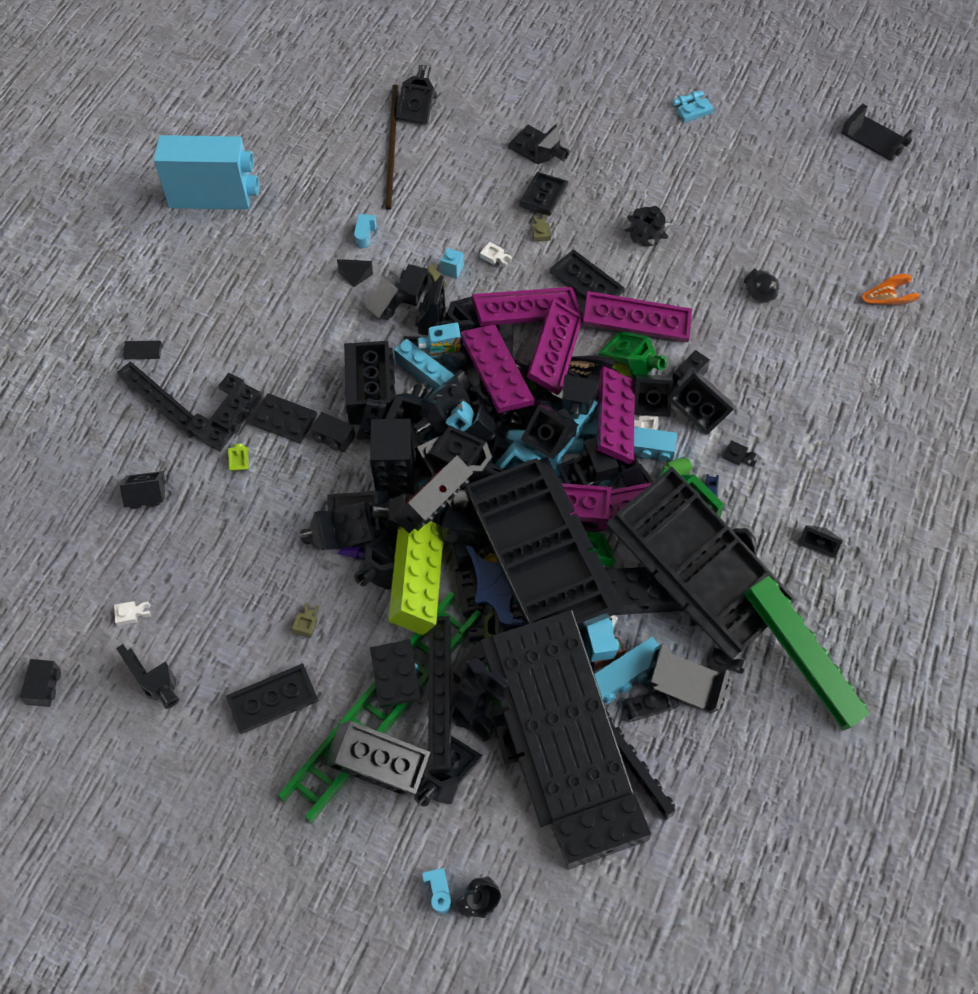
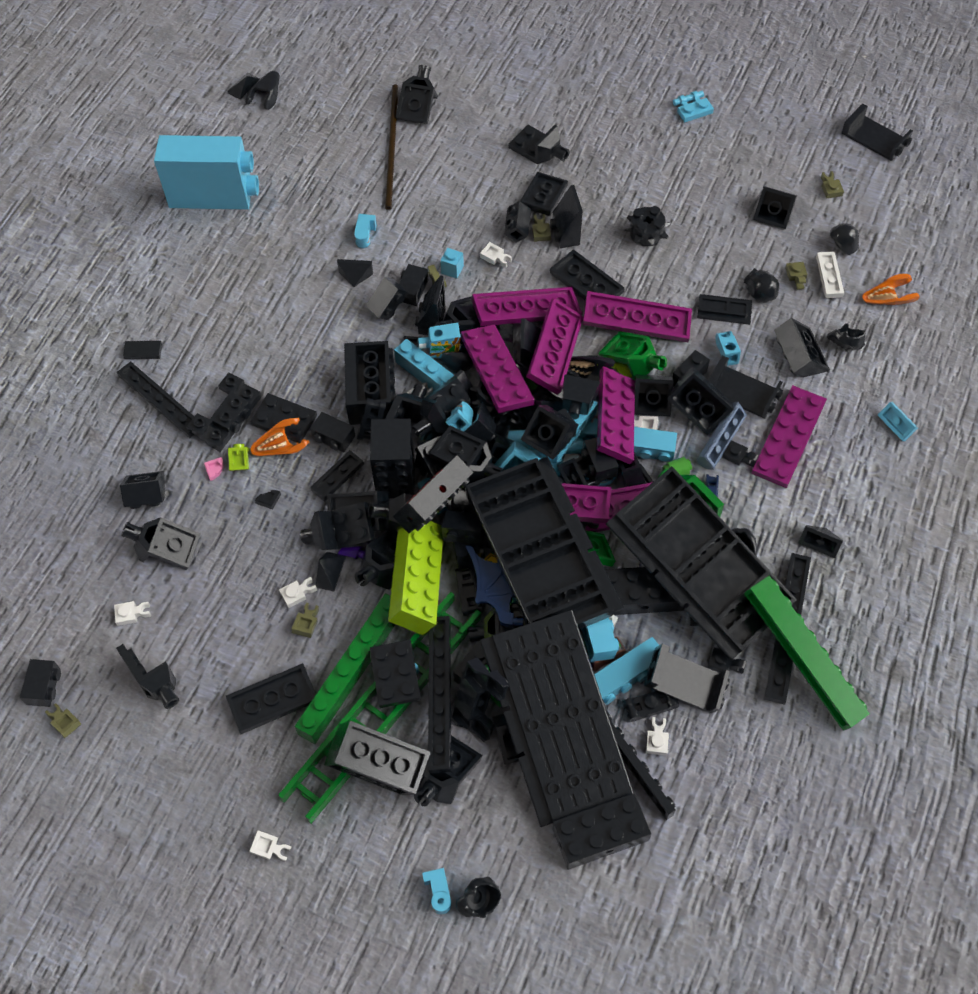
(63, 721): none -> olive plate
(163, 541): none -> plate
(214, 468): none -> bright pink tile
(243, 86): none -> black slope
(265, 845): none -> white plate
(268, 84): none -> black animal
(268, 499): none -> black tile
(276, 442): none -> orange animal
(296, 593): none -> white plate
(329, 570): none -> black slope
(337, 475): none -> black plate
(345, 674): none -> green brick
(517, 221): none -> black brick
(529, 338): none -> black slope
(567, 219): none -> black slope
(657, 740): none -> white plate
(721, 438): none -> sand blue brick
(724, 309): none -> black piece
(728, 347): none -> medium azure leg
(749, 392): none -> black panel
(774, 207): none -> black slope
(781, 663): none -> black plate
(789, 436): none -> magenta plate
(797, 272): none -> olive plate
(800, 349): none -> black slope
(830, 275): none -> white plate
(831, 187): none -> olive plate
(845, 238): none -> black hair
(848, 338): none -> black hair
(897, 421): none -> medium azure plate

